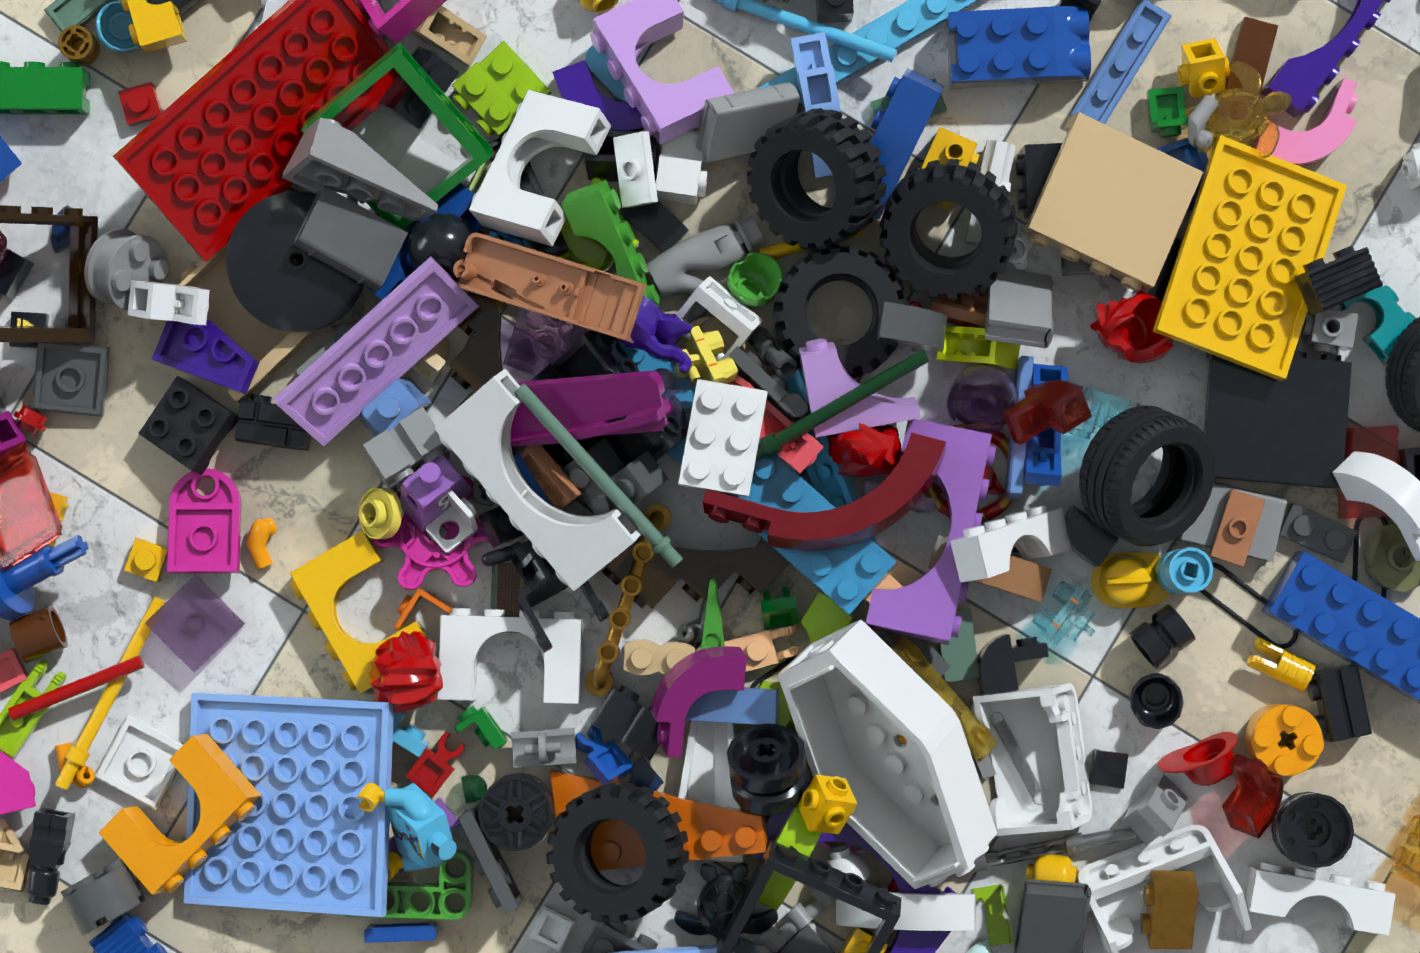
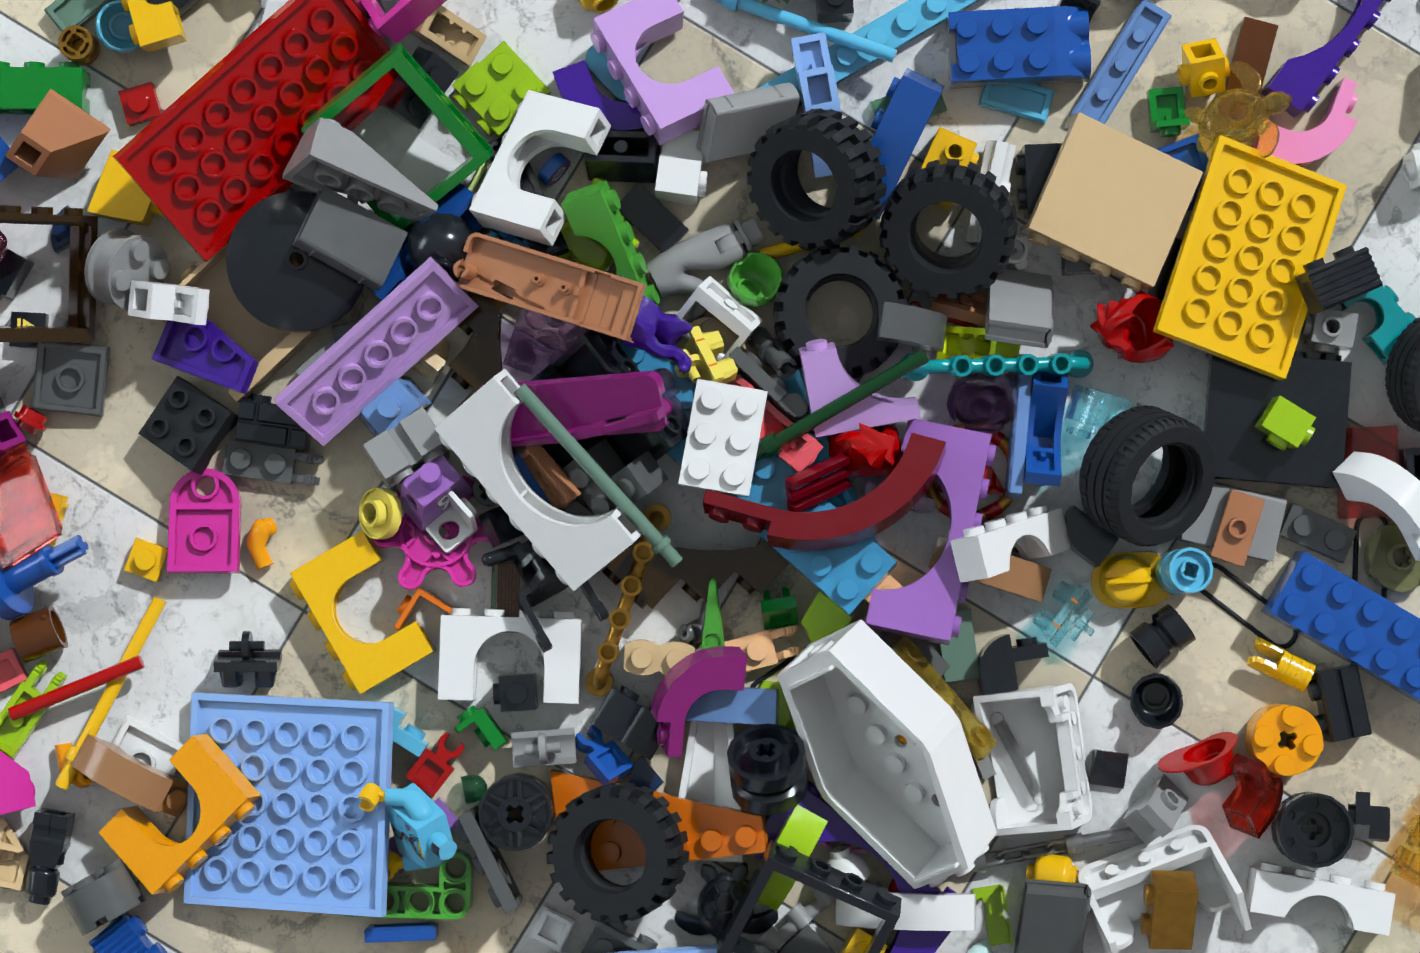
(57, 139): none -> nougat slope
(120, 197): none -> yellow torso
(131, 778): none -> medium nougat arch
(194, 623): clear purple plate -> none
(248, 657): none -> black hips
(267, 463): none -> dark grey hinge
(406, 672): red hair -> none
(516, 692): none -> black brick
(554, 169): none -> blue tile
(635, 169): white plate -> none
(818, 488): none -> dark red tile
(827, 804): yellow brick -> none
(1019, 100): none -> medium azure tile
(1047, 405): clear red brick -> none
(1075, 363): none -> teal bar
(1197, 122): light grey arm -> none
(1286, 424): none -> lime brick
(1369, 822): none -> black bracket

